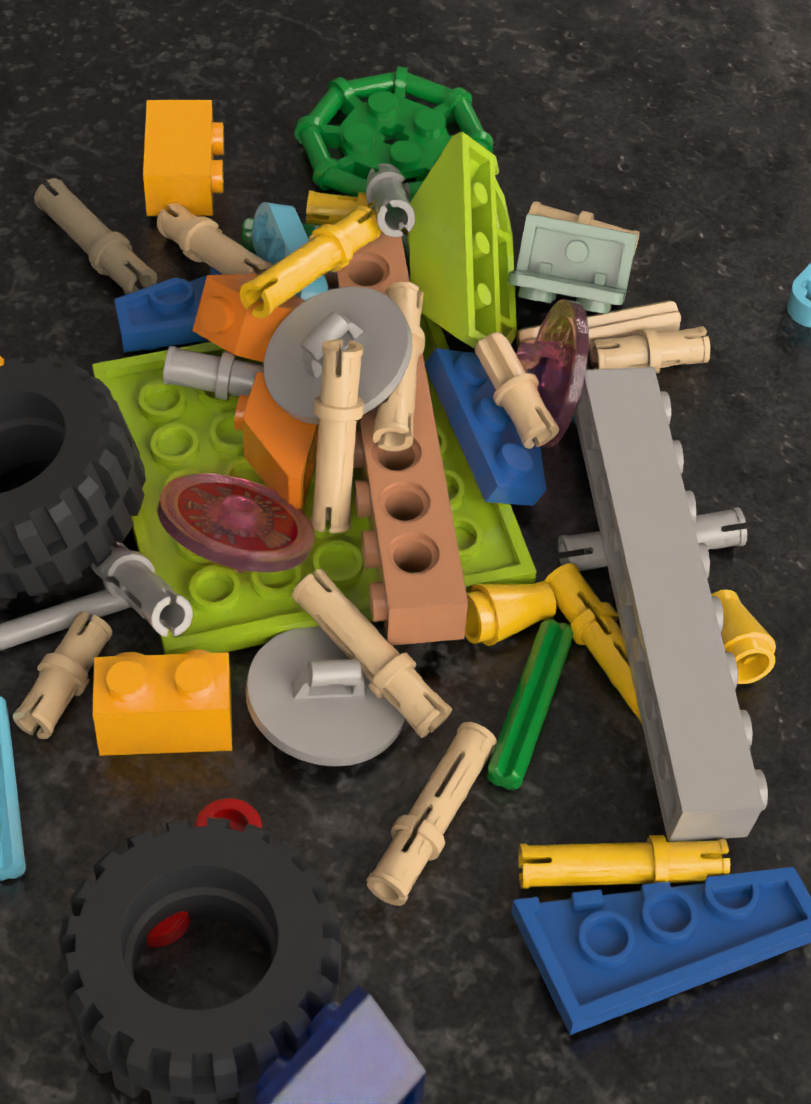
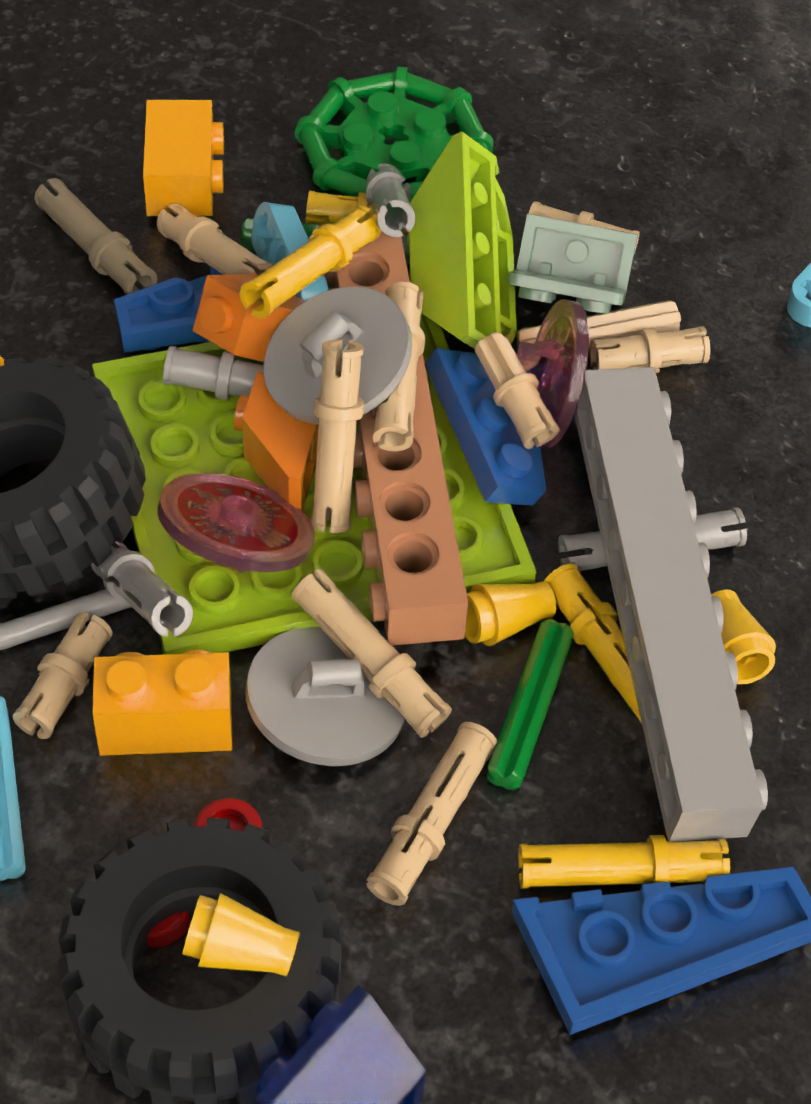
(238, 938): none -> yellow cone

